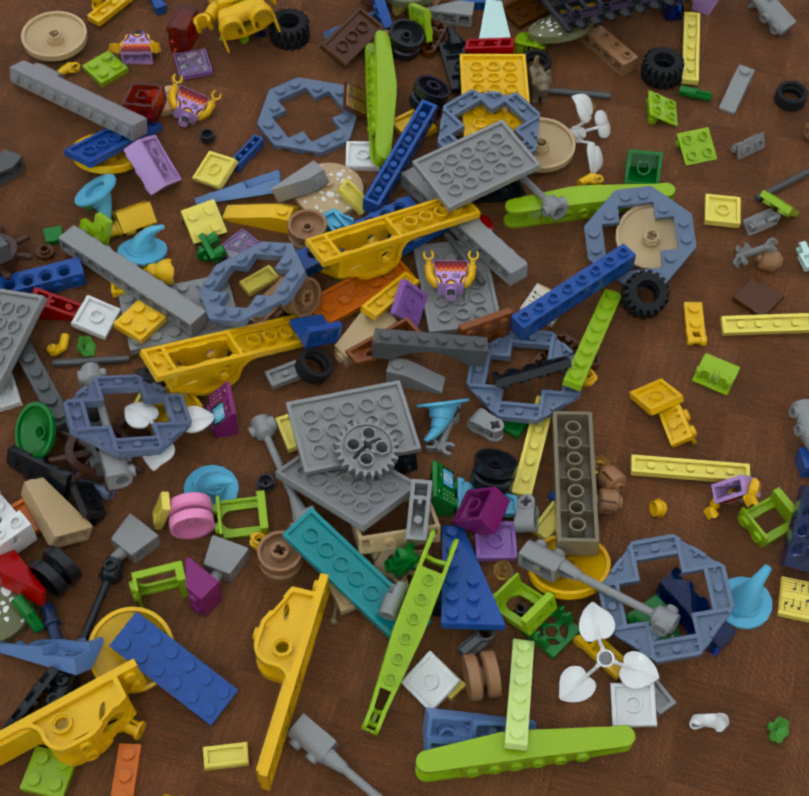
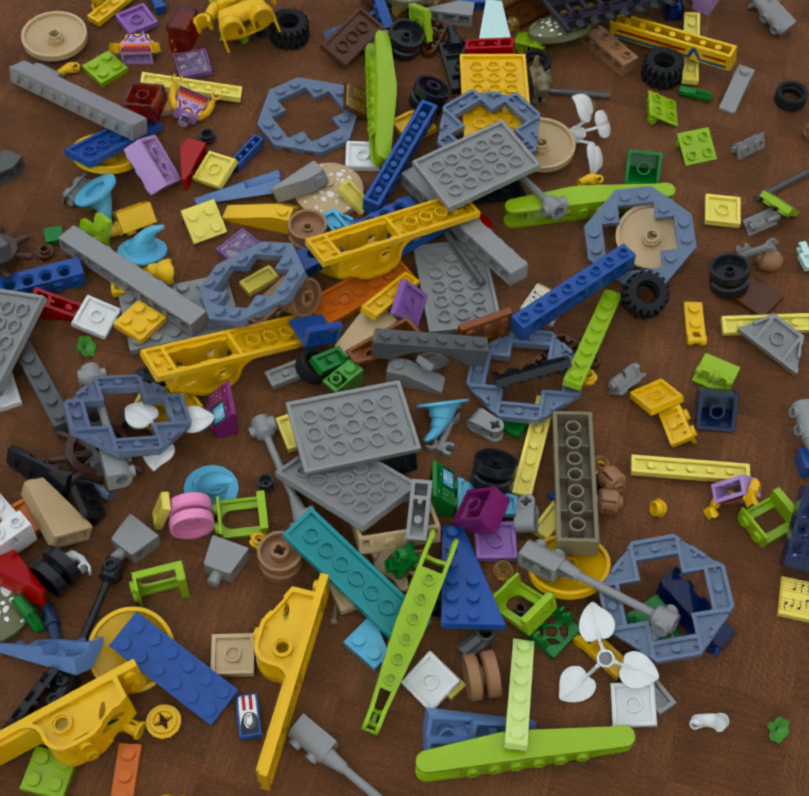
(36, 429): green dish -> none
(55, 350): yellow arm -> none
(70, 193): none -> light grey hinge
(83, 565): none -> white piece
(99, 360): dark grey bar -> none
(137, 18): none -> medium lavender plate
(168, 713): none -> yellow gear
(191, 155): none -> red slope
(202, 589): magenta slope -> none
(208, 250): green hips -> none
(226, 756): light yellow tile -> none
(228, 92): none -> light yellow plate
(233, 654): none -> tan plate
(248, 716): none -> slope
(328, 360): none -> green plate
(345, 377): none -> bright green slope
(367, 644): none -> medium azure wing
(379, 461): light grey gear -> none
(392, 602): light grey hinge -> none
(431, 361): none -> light grey plate
(450, 276): torso -> none
(513, 24): none -> clear yellow plate
(621, 384): none -> light grey hinge
(688, 44): none -> yellow brick
(716, 409): none -> dark blue slope
(729, 275): none -> black wheel
(750, 600): medium azure piece -> none
(776, 339): none -> light grey wing

